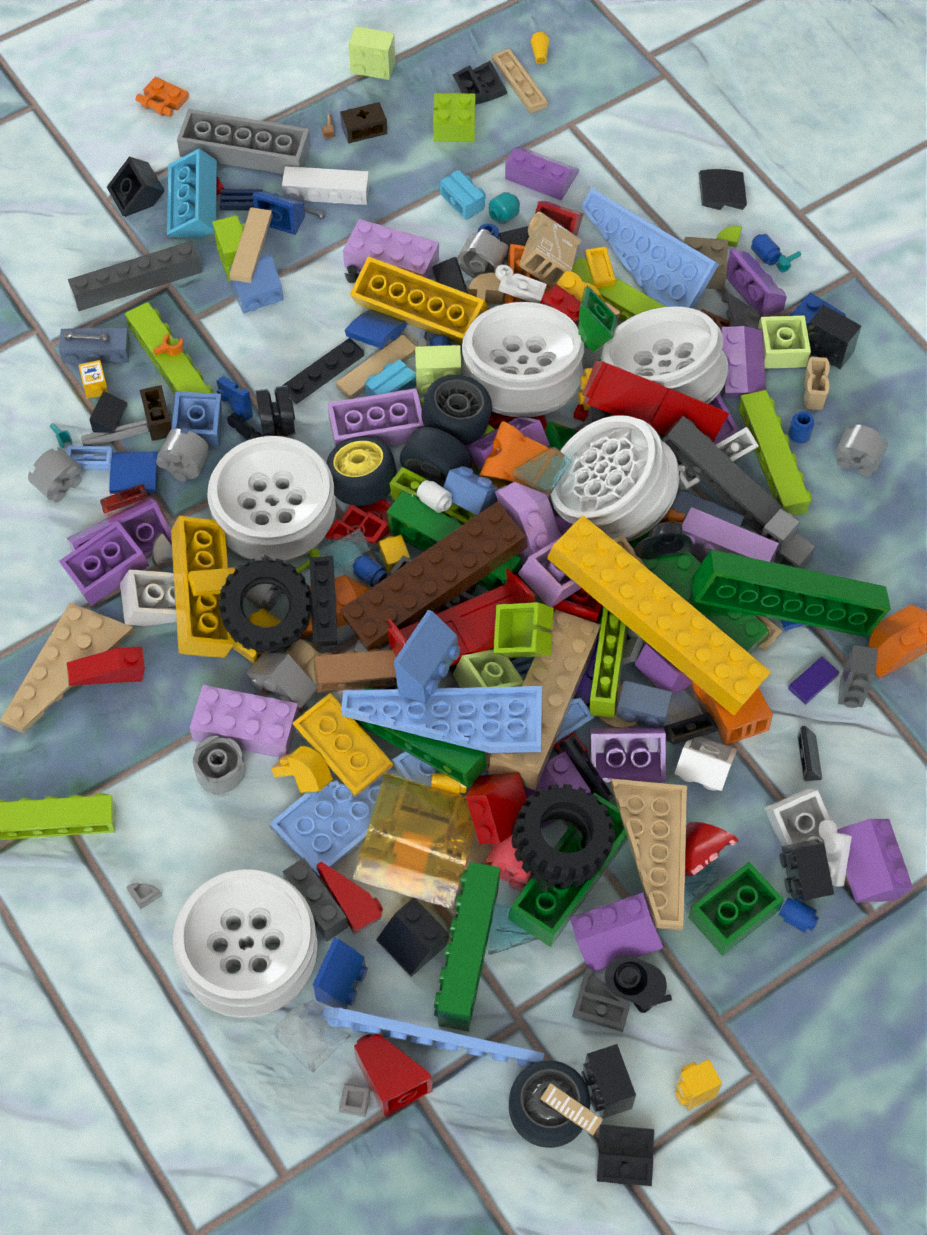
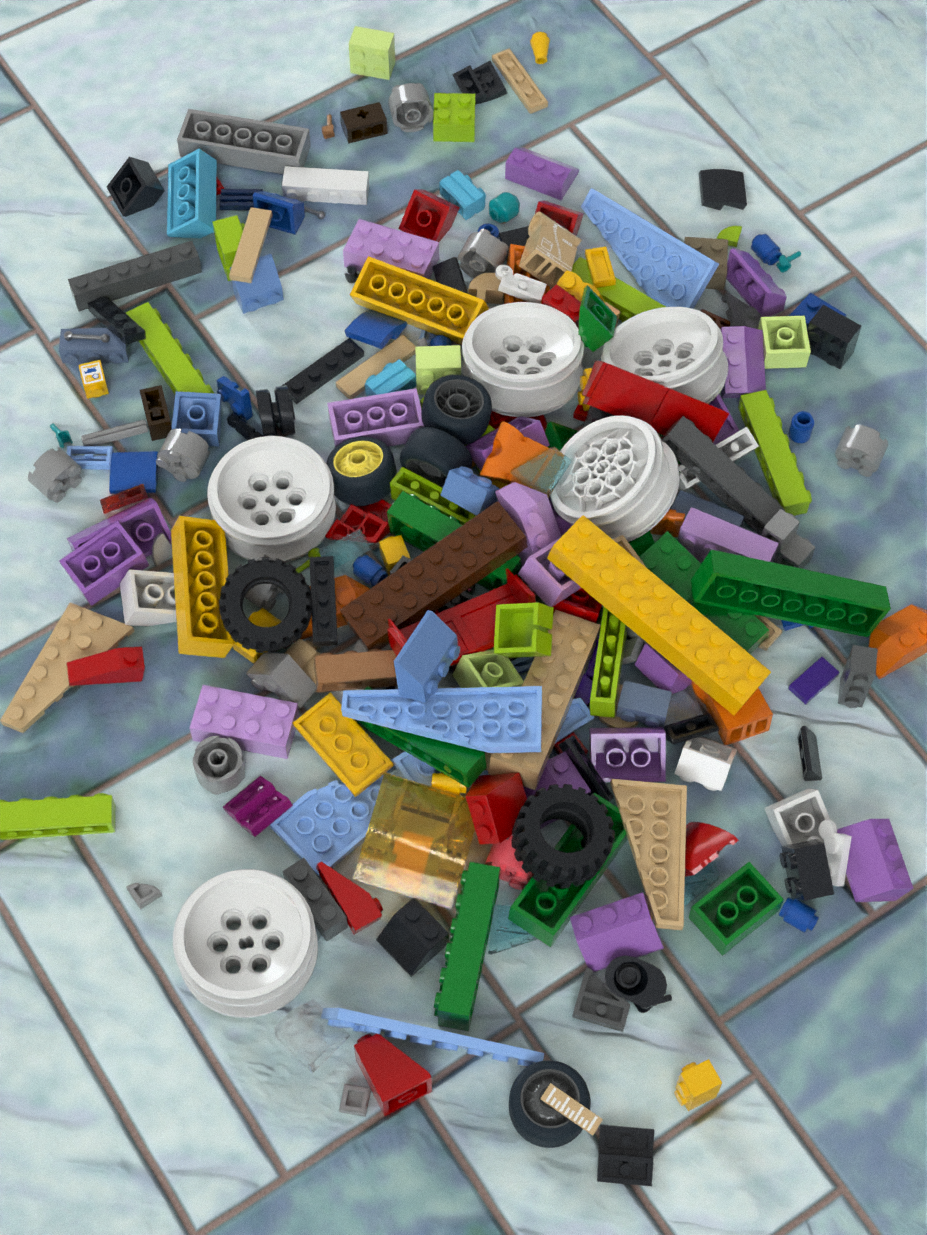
(107, 413): black slope -> none
(116, 320): none -> black plate
(165, 93): orange plate -> none
(171, 350): orange piece -> none
(208, 581): yellow tile -> none
(257, 806): none -> magenta slope
(307, 767): yellow brick -> none
(339, 975): blue slope -> none
(410, 107): none -> light grey brick
(428, 216): none -> red slope
(434, 496): white brick -> none
(609, 1081): black brick -> none
(664, 541): black piece -> none
(816, 383): tan brick -> none

